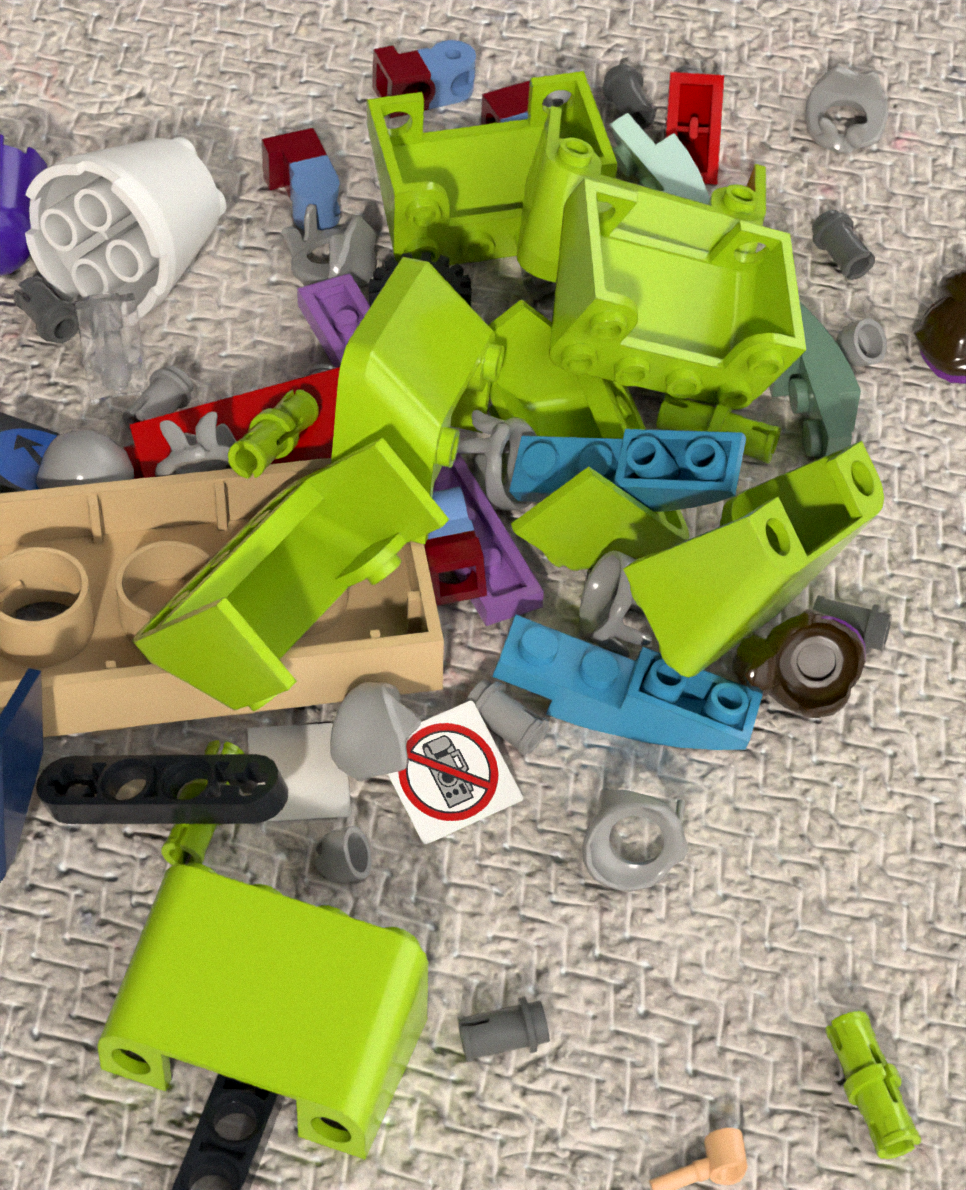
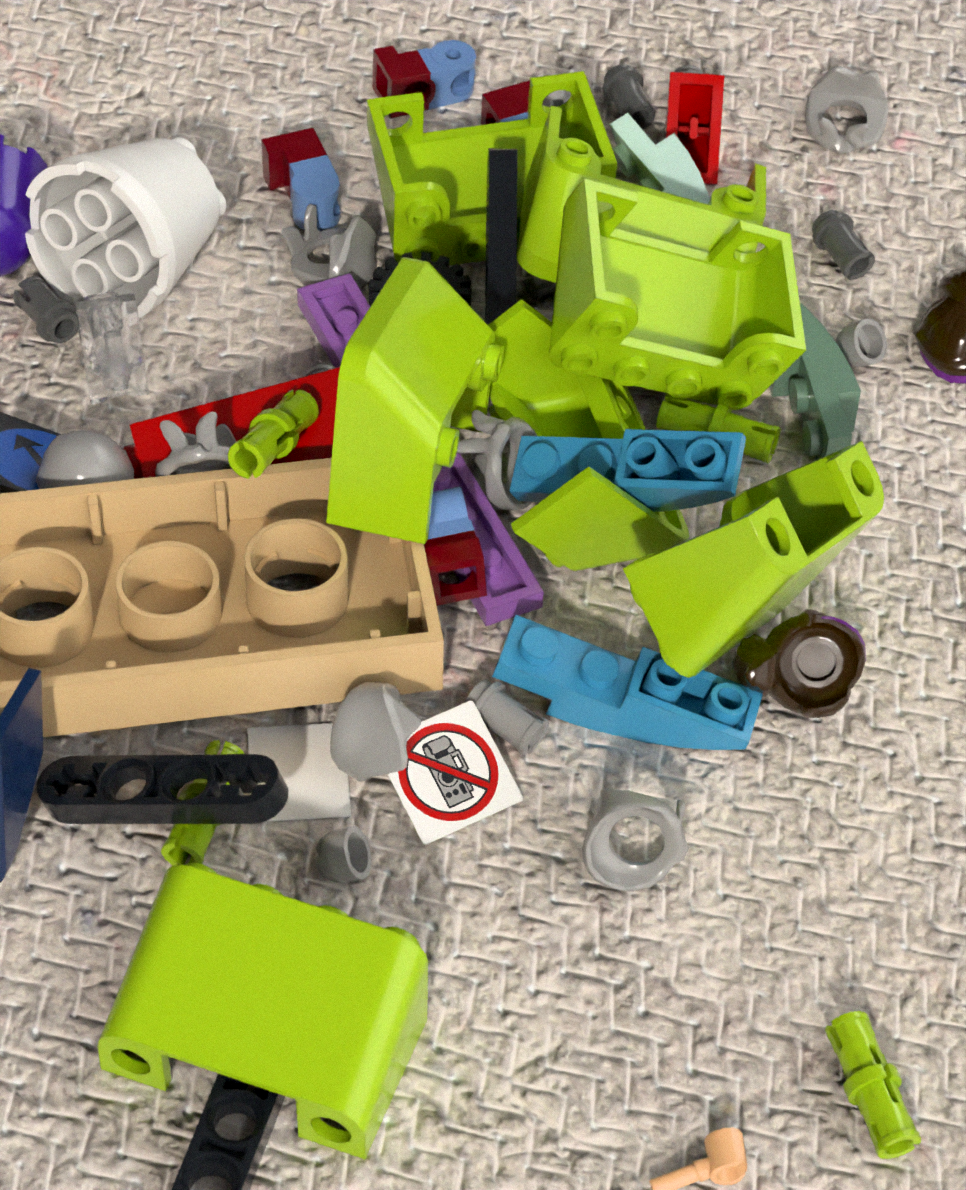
(167, 391): light grey pin -> none
(285, 572): lime windscreen -> none
(500, 232): none -> black beam
(504, 1030): dark grey pin -> none
(609, 594): light grey piece -> none
(871, 624): dark grey pin -> none

